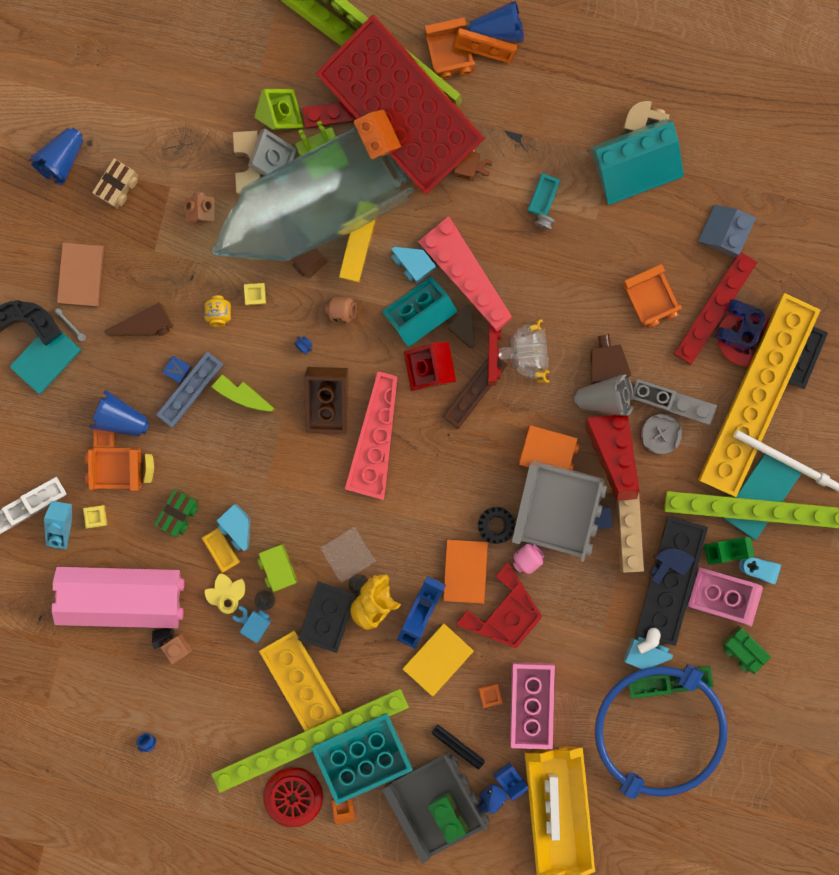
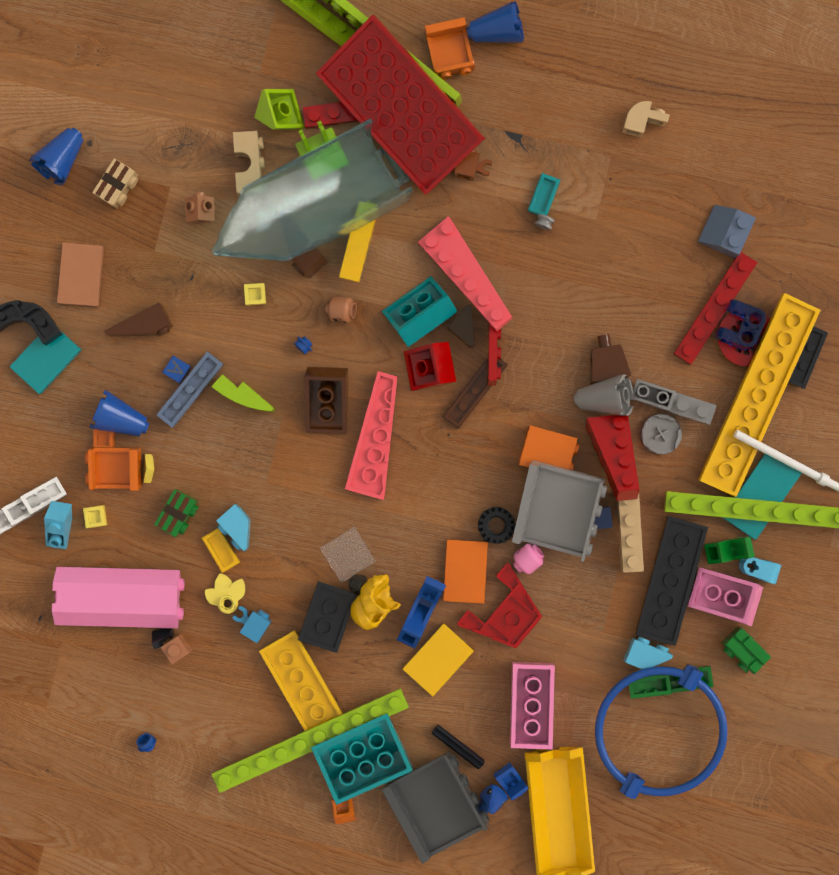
(58, 312): light grey hinge -> none
(217, 311): yellow head -> none
(264, 599): clear smoke plate -> none
(270, 153): light grey plate -> none
(277, 567): lime brick -> none
(303, 777): red piece -> none
(377, 134): orange panel -> none
(414, 261): medium azure slope -> none
(448, 817): green brick -> none
(484, 45): orange tile -> none
(490, 695): orange tile -> none
(528, 352): clear torso -> none
(552, 807): white plate -> none
(638, 161): teal slope -> none
(651, 296): orange panel -> none
(651, 642): white arm -> none
(670, 558): dark blue brick -> none

